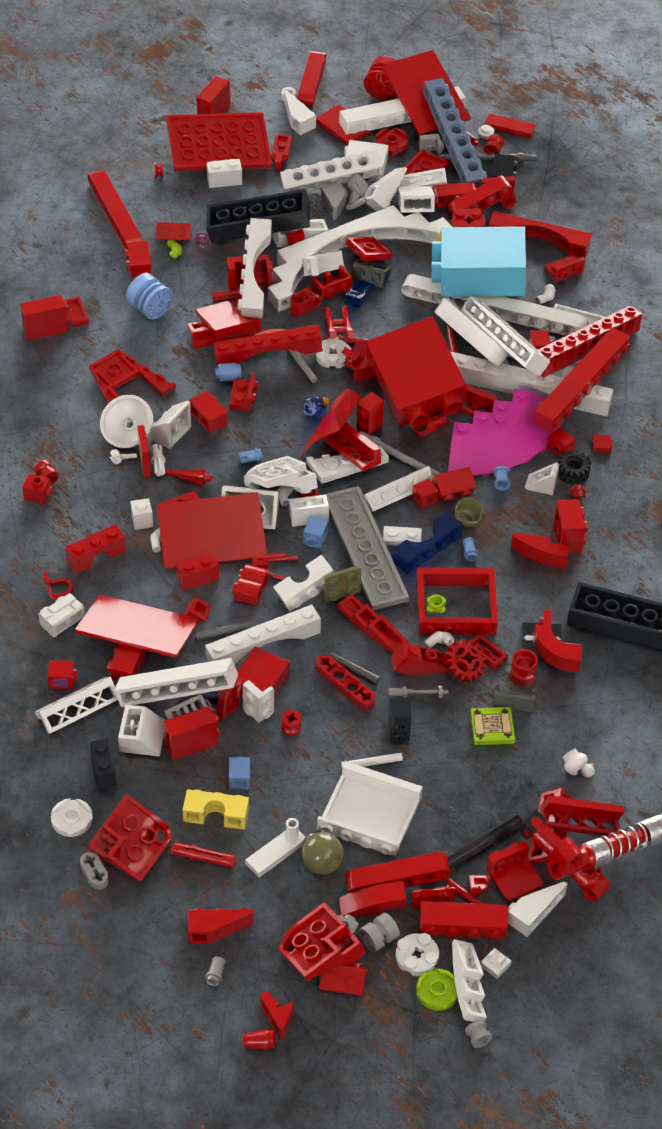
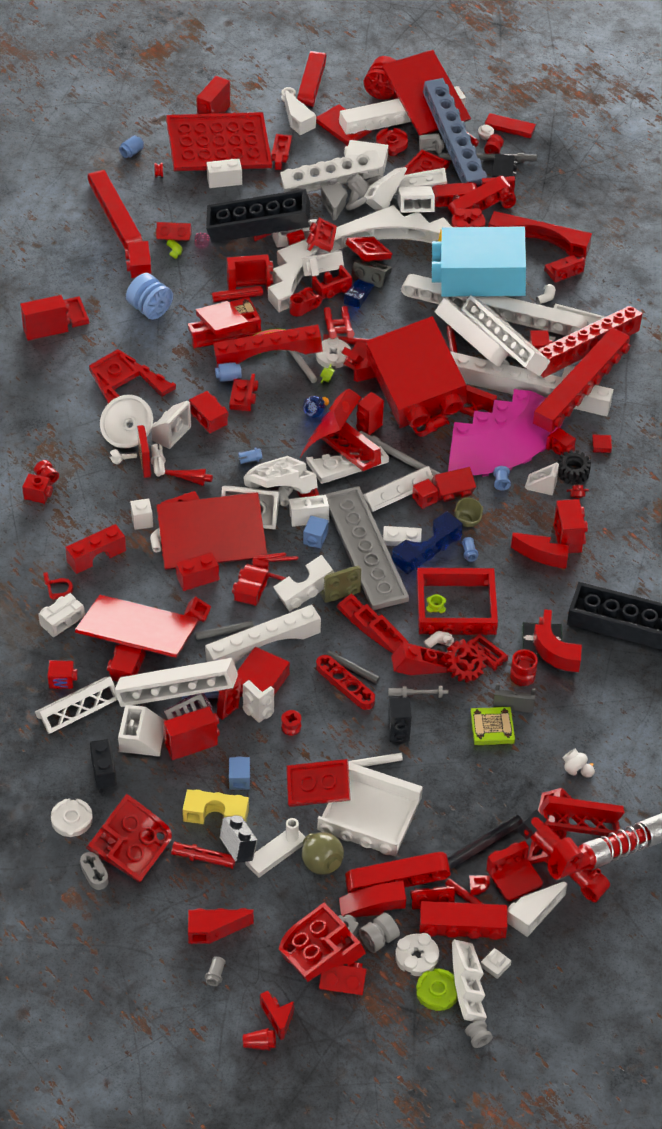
(131, 146): none -> medium blue brick
(238, 838): none -> brick
(252, 297): white arch -> none
(318, 783): none -> red tile
(321, 235): none -> red bracket
(327, 374): none -> lime plate

